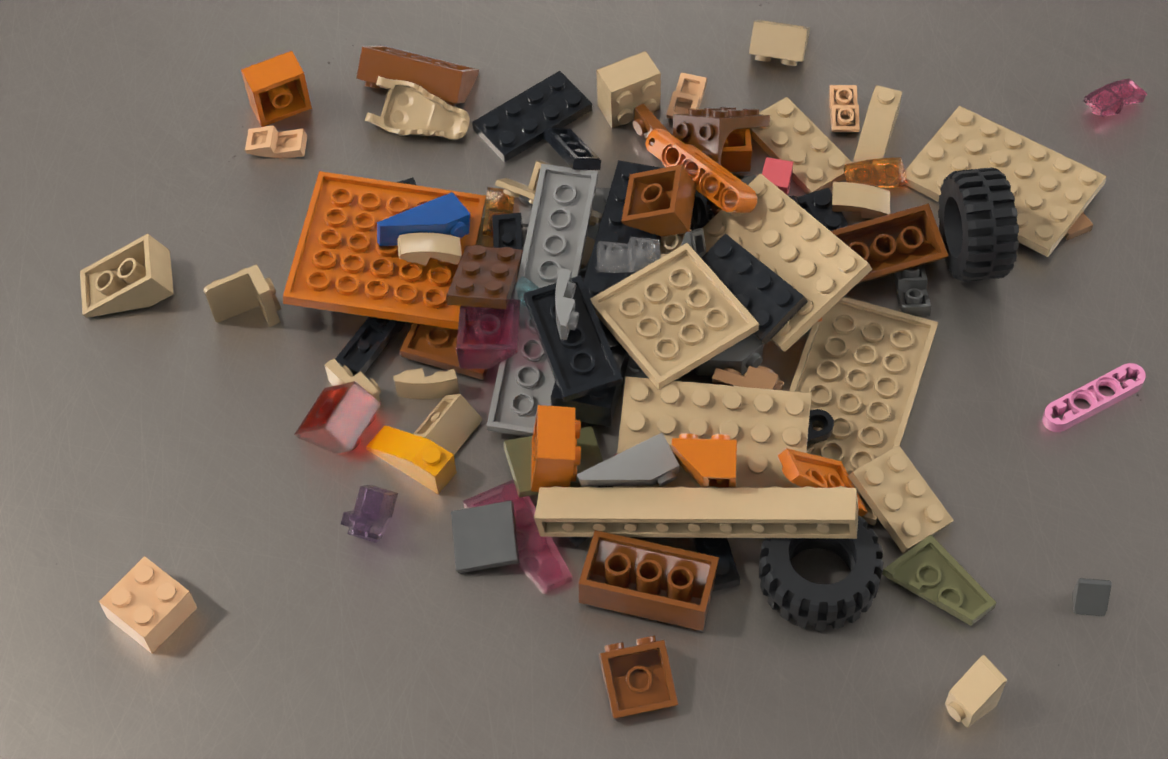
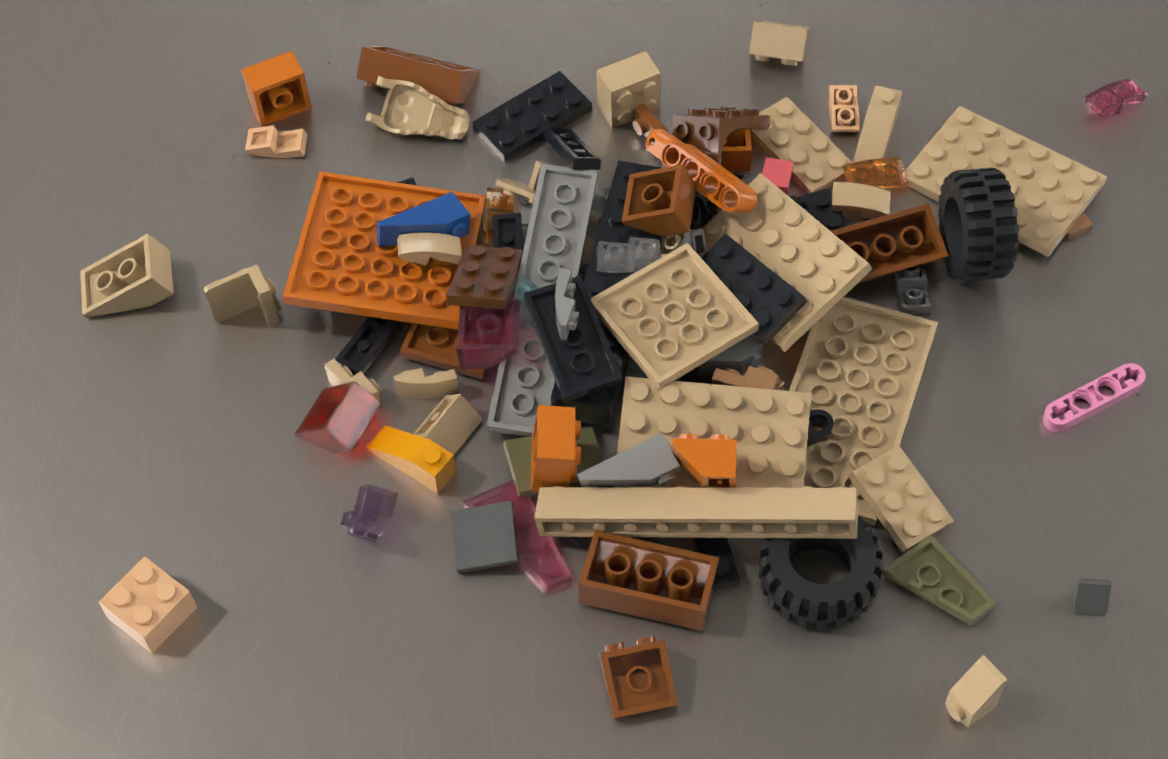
(687, 94): light nougat slope -> none
(816, 472): orange wing -> none

